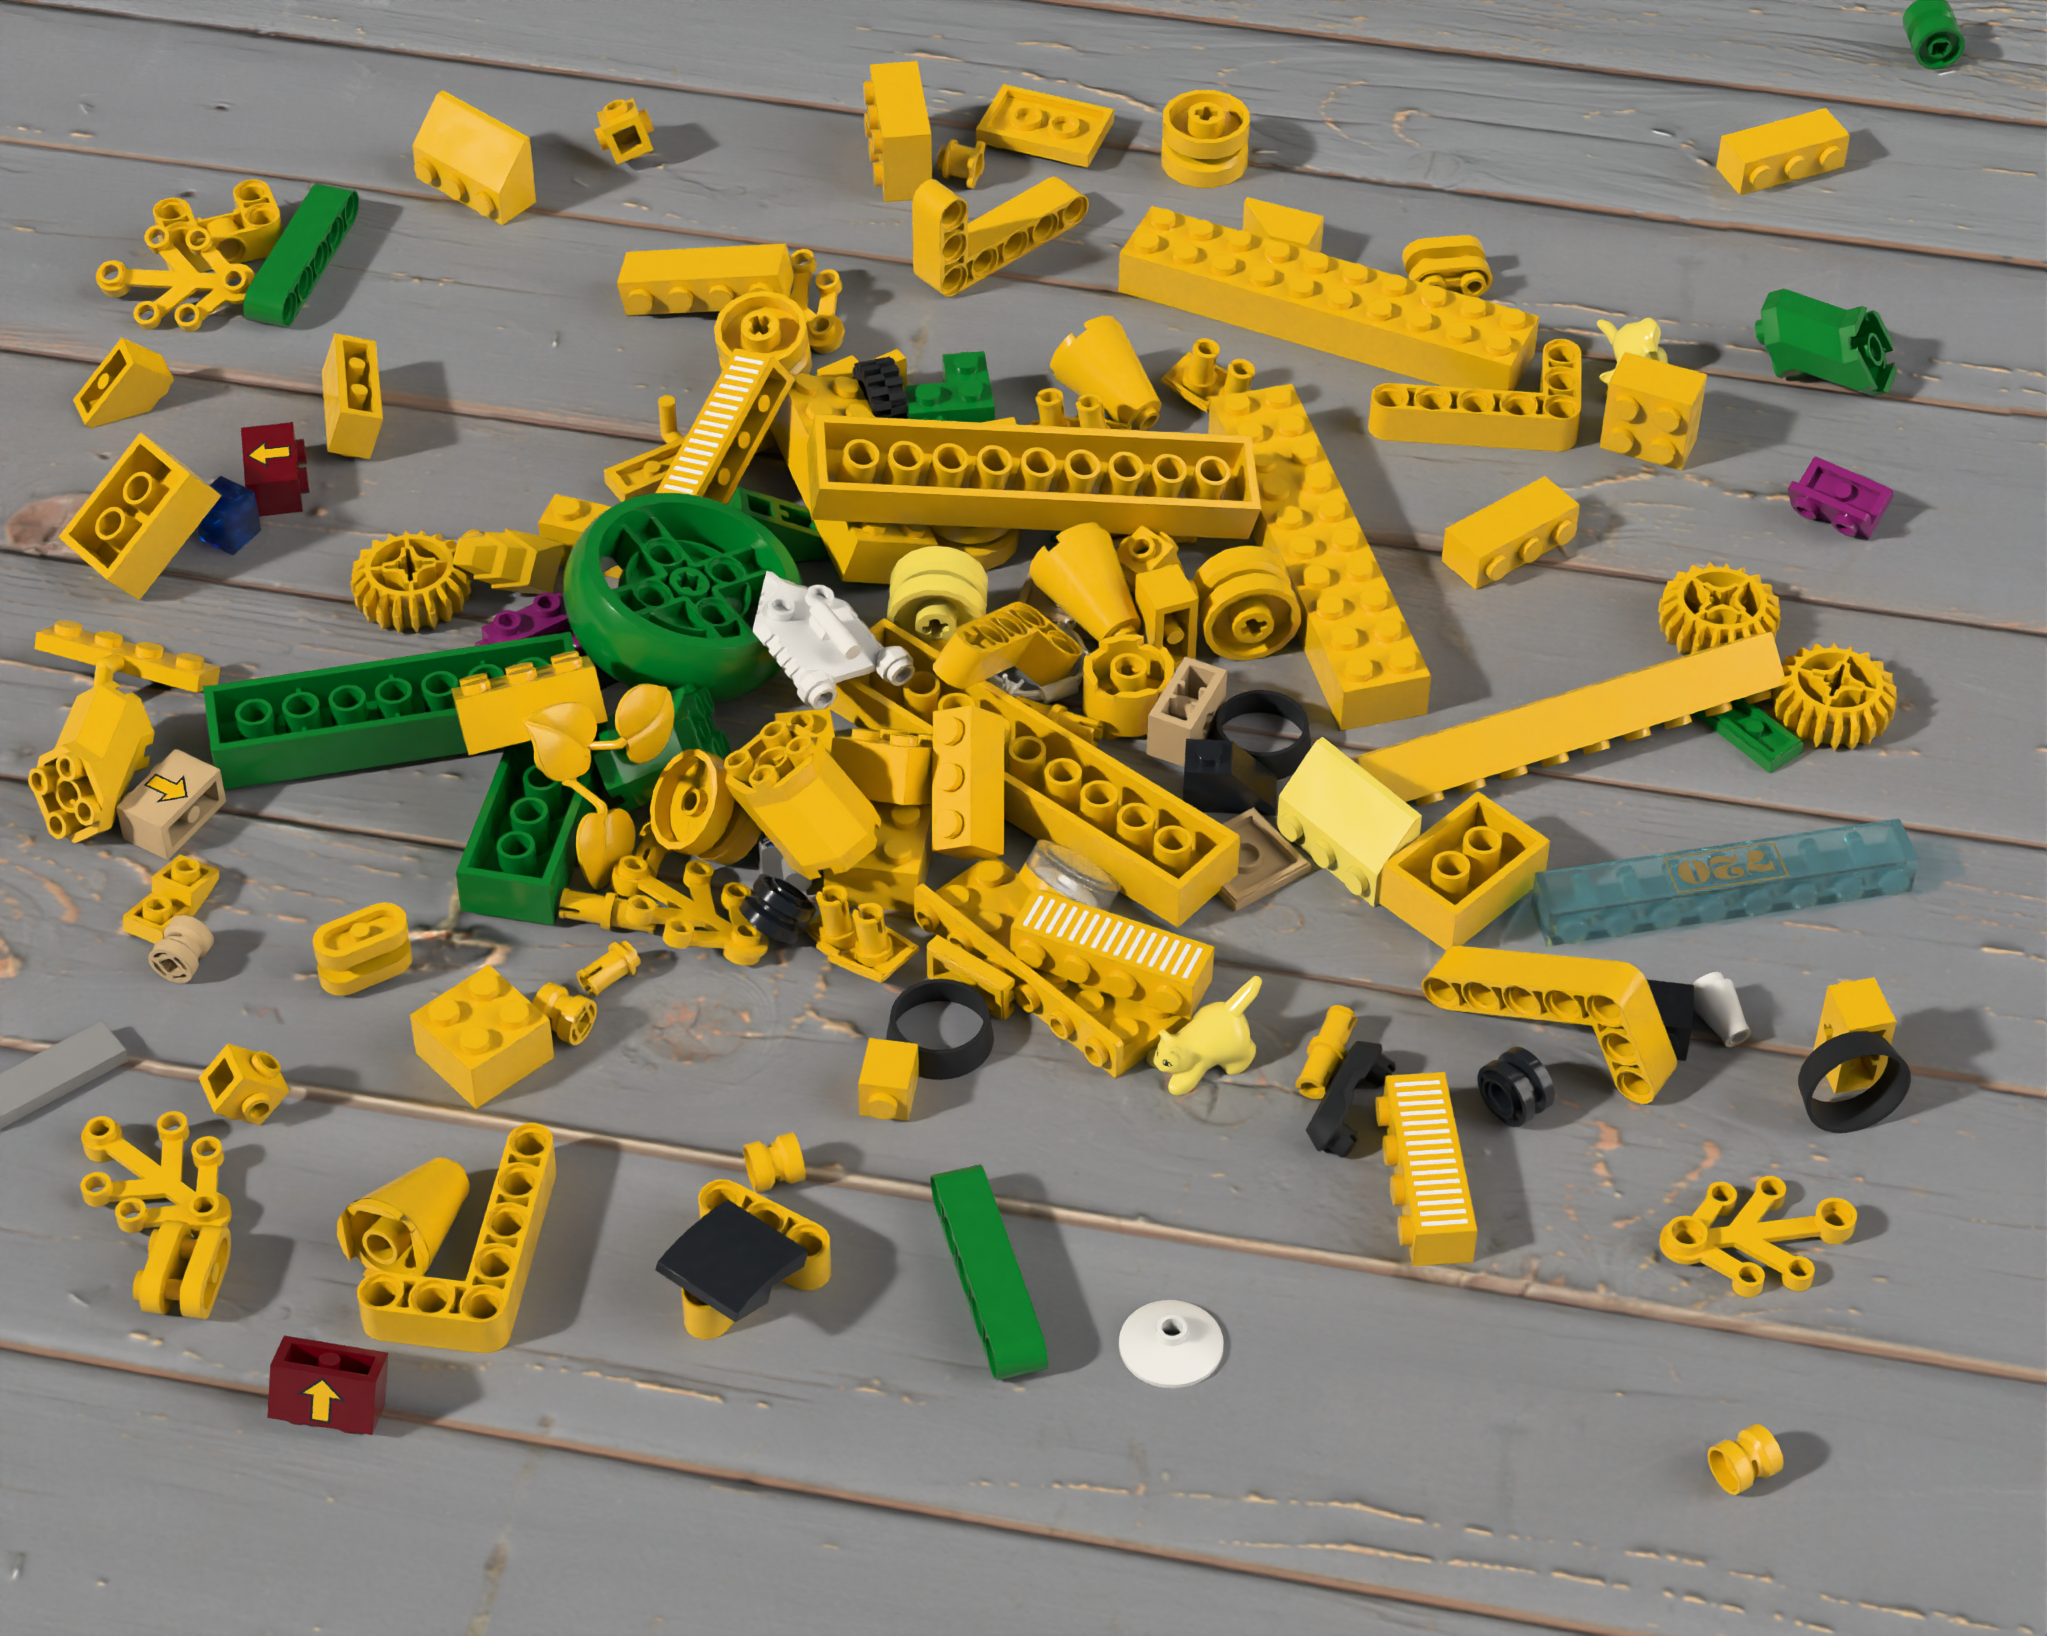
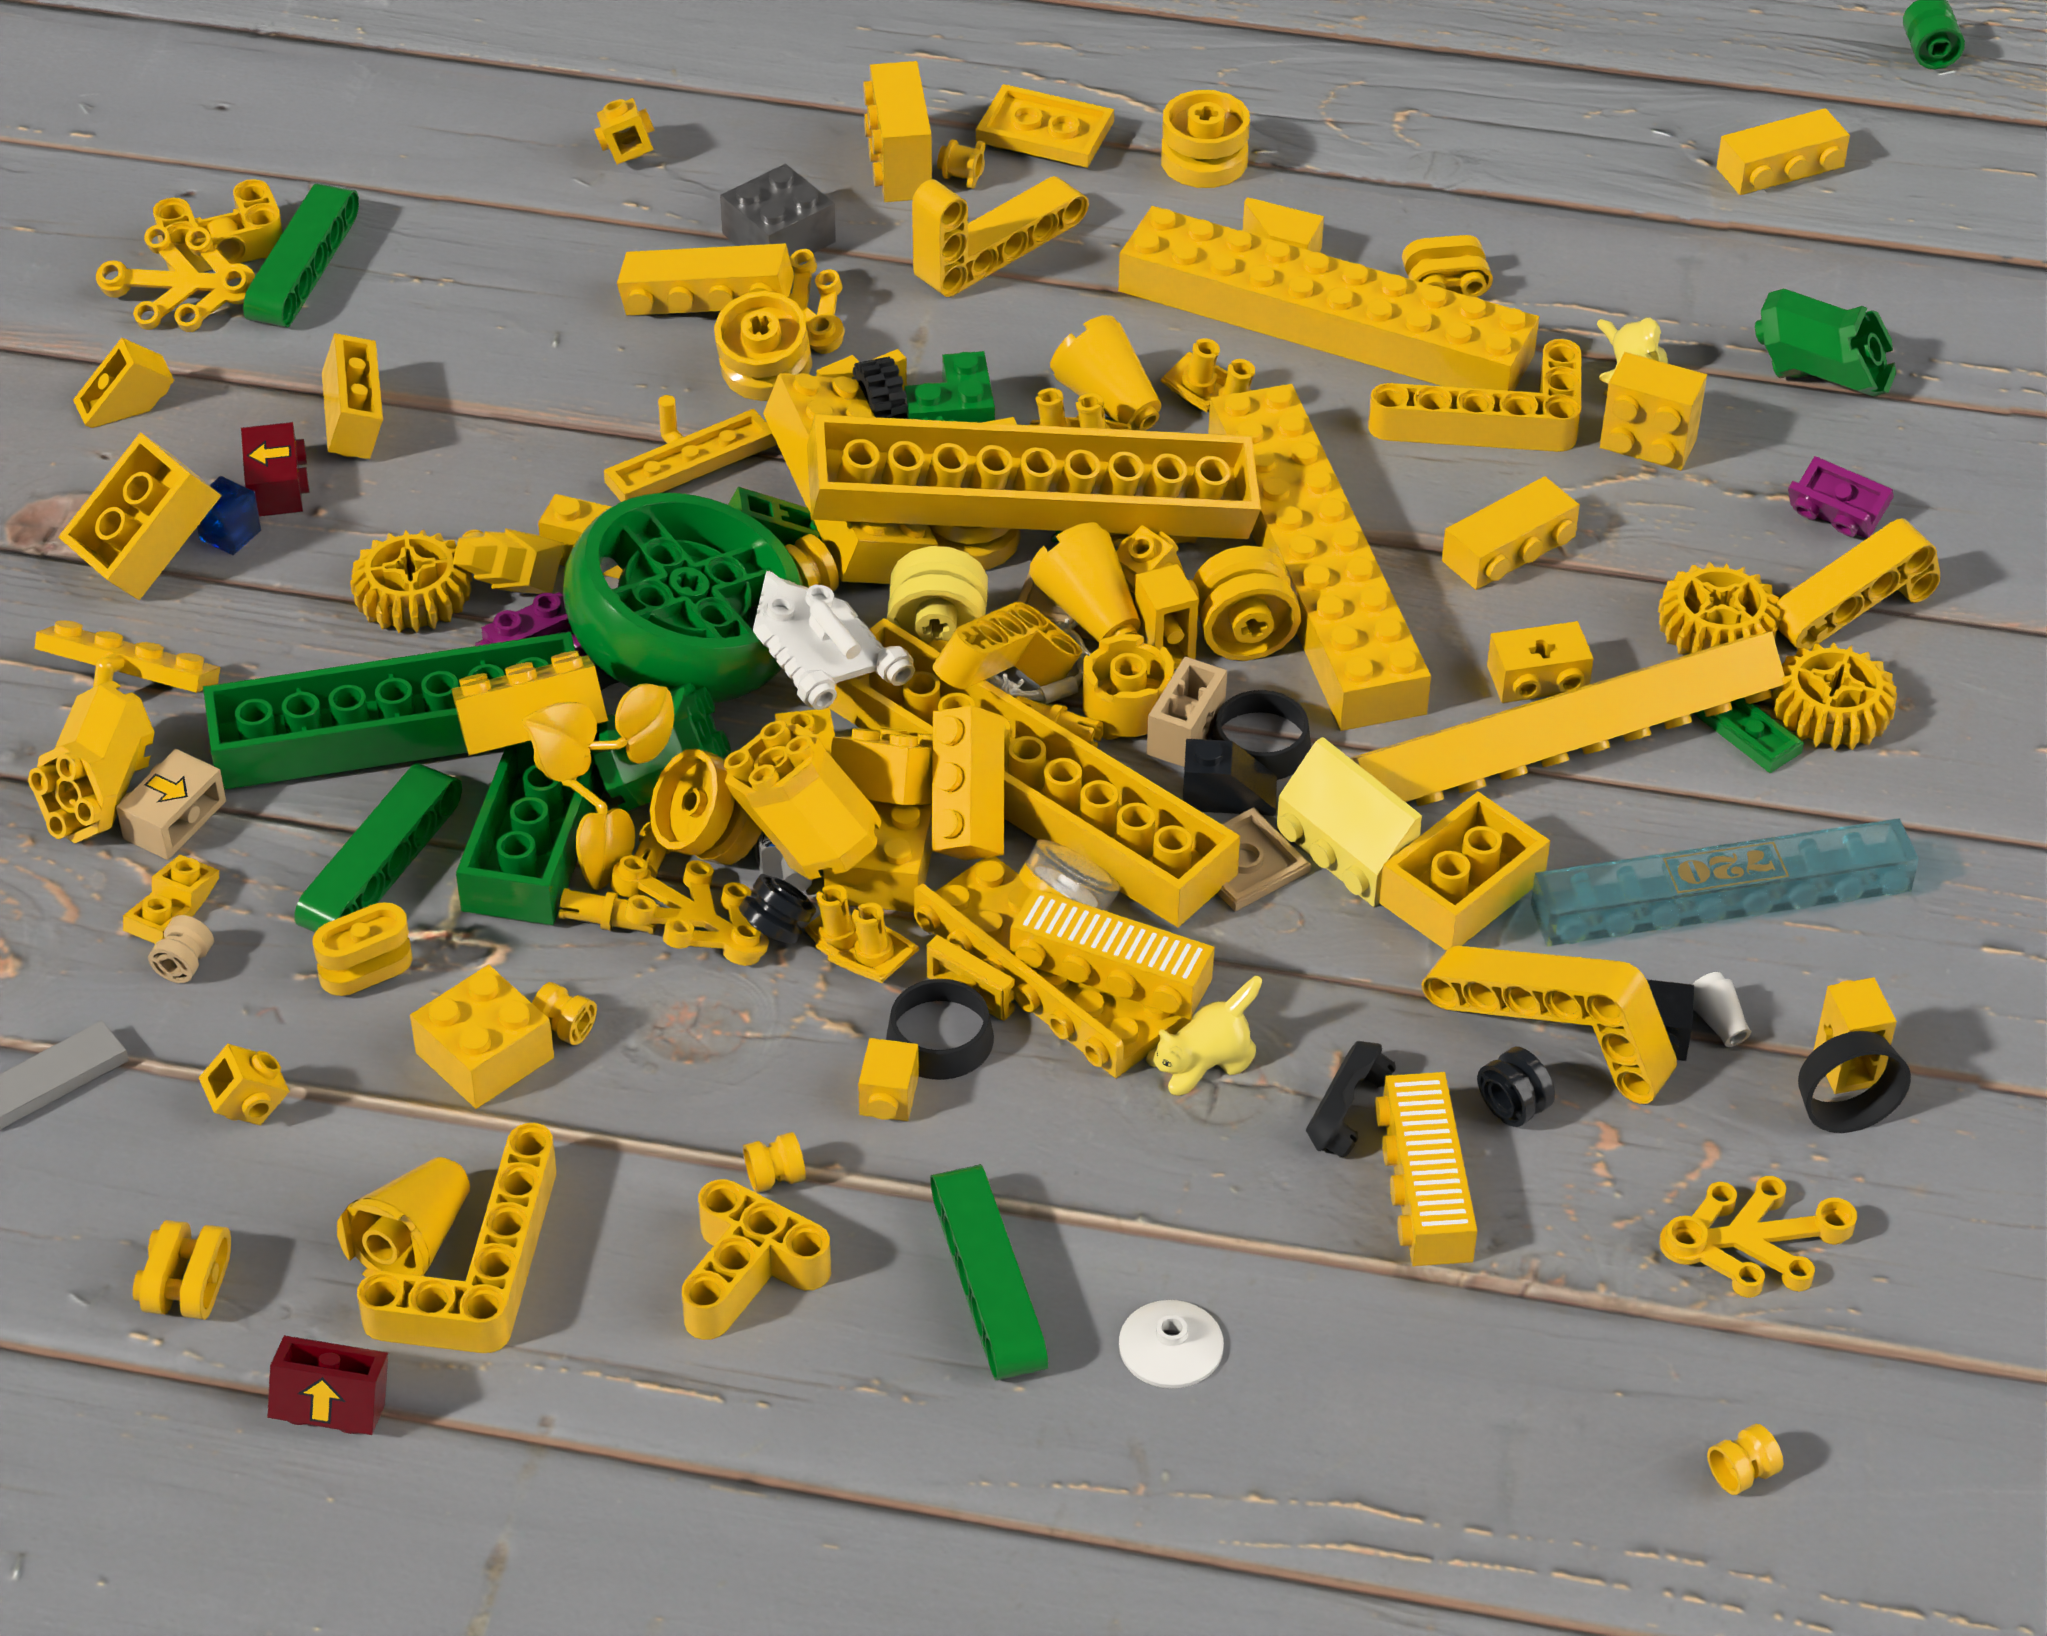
(105, 1142): yellow plant -> none
(381, 847): none -> green beam
(475, 159): yellow slope -> none
(609, 968): yellow pin -> none
(729, 427): yellow brick -> none
(731, 1260): black slope -> none
(778, 210): none -> flat silver brick
(814, 562): none -> yellow wheel
(1326, 1052): yellow pin -> none
(1539, 661): none -> yellow brick
(1858, 580): none -> yellow beam

